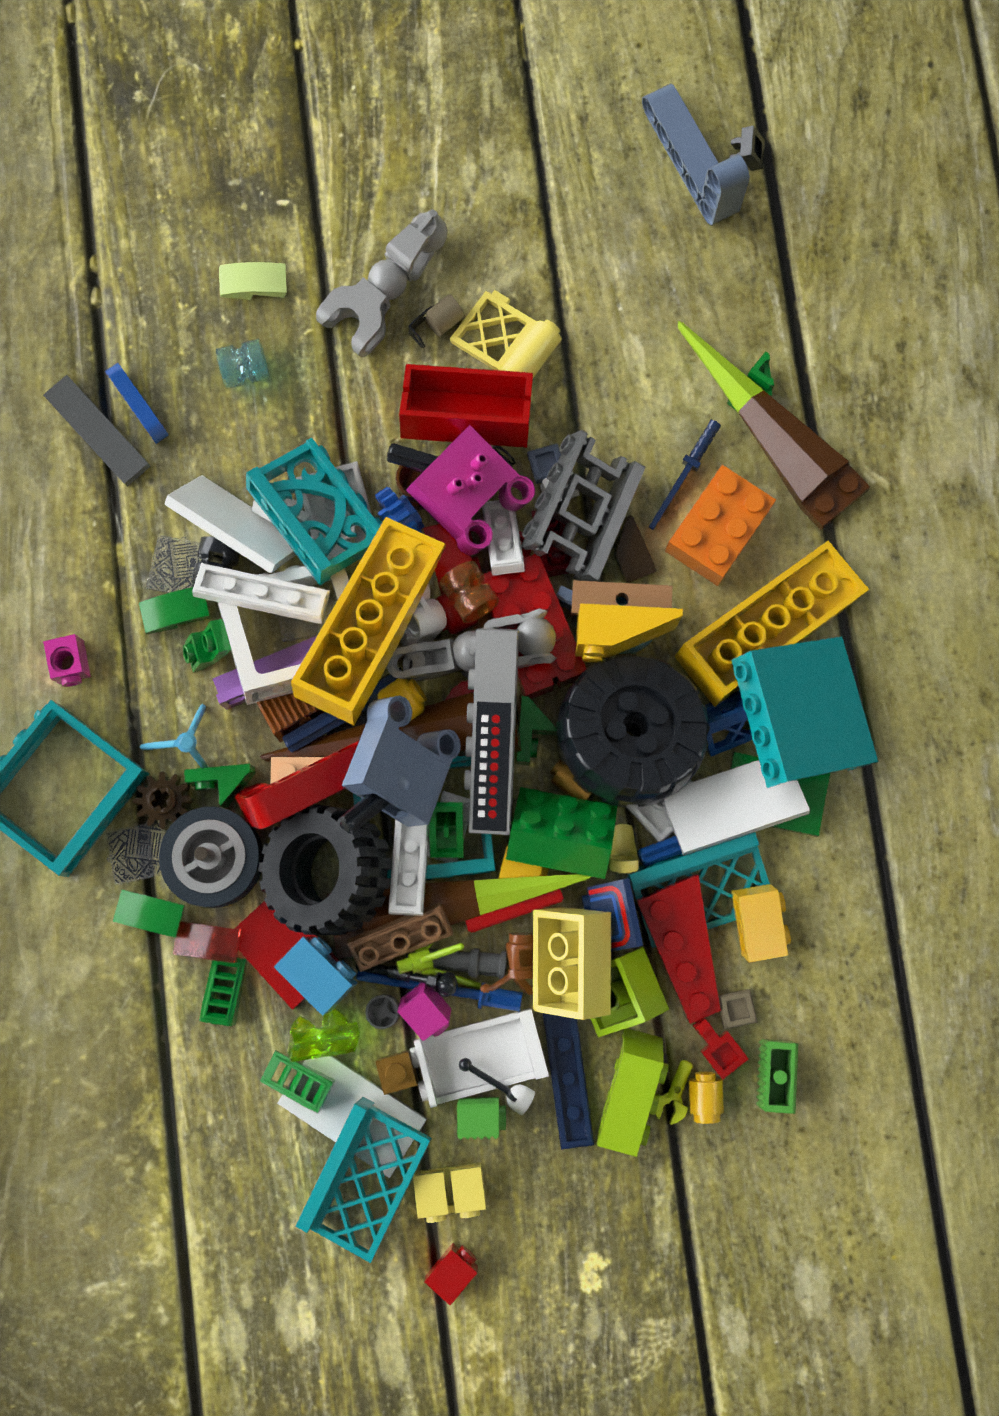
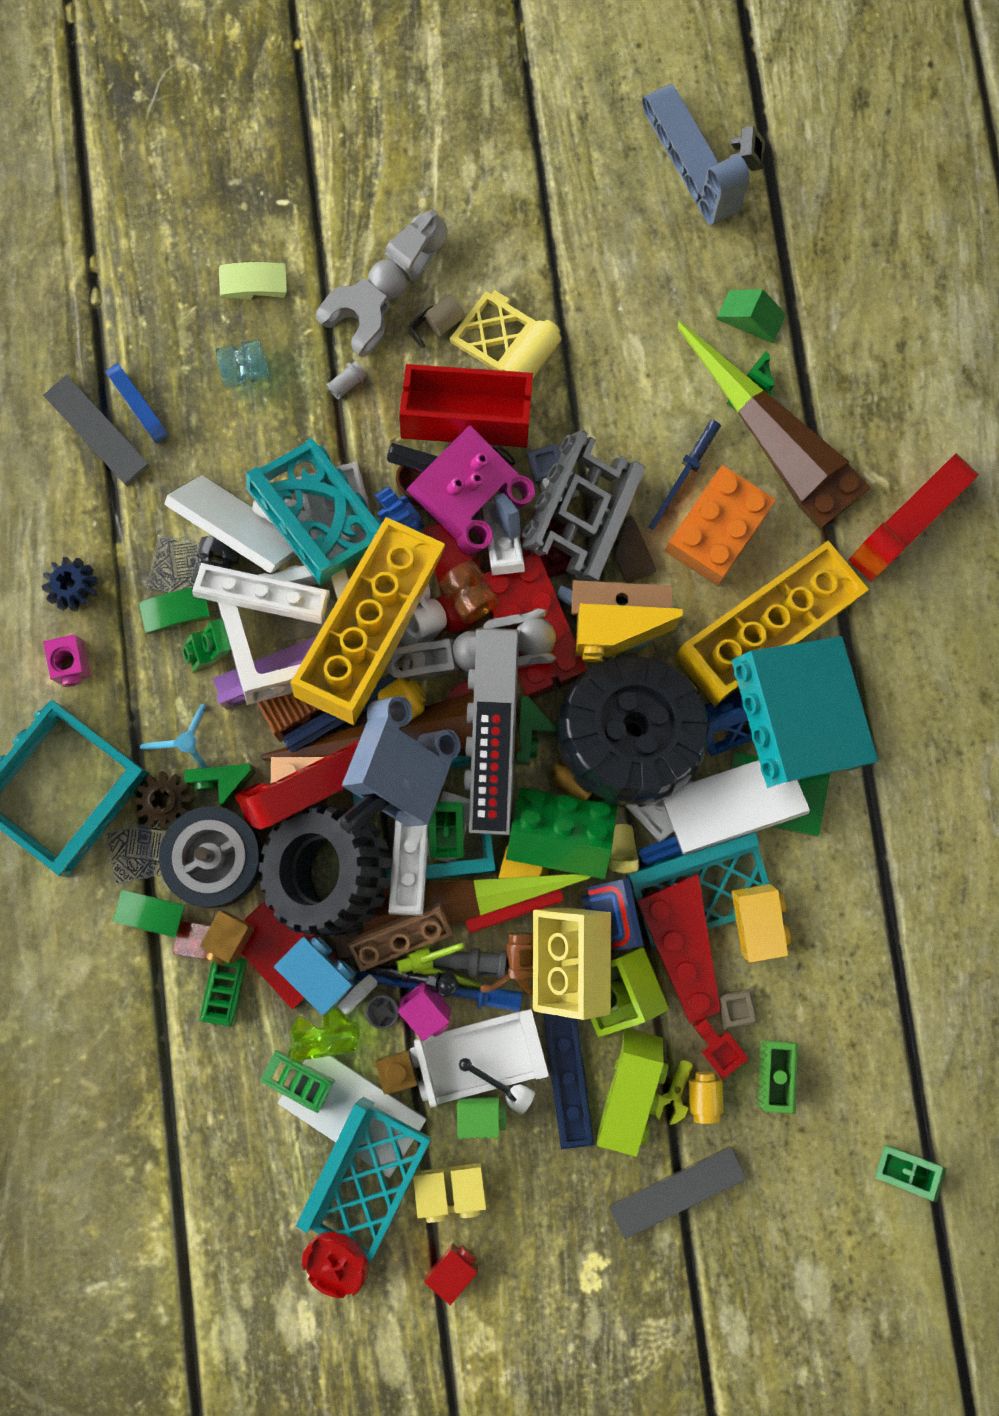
(59, 578): none -> dark blue gear
(226, 938): none -> pearl gold brick
(335, 1264): none -> red tile
(347, 380): none -> light grey pin
(358, 994): none -> white tile
(507, 515): none -> sand blue tile
(677, 1192): none -> dark grey tile
(753, 313): none -> green slope
(910, 1173): none -> green slope
(913, 517): none -> red beam

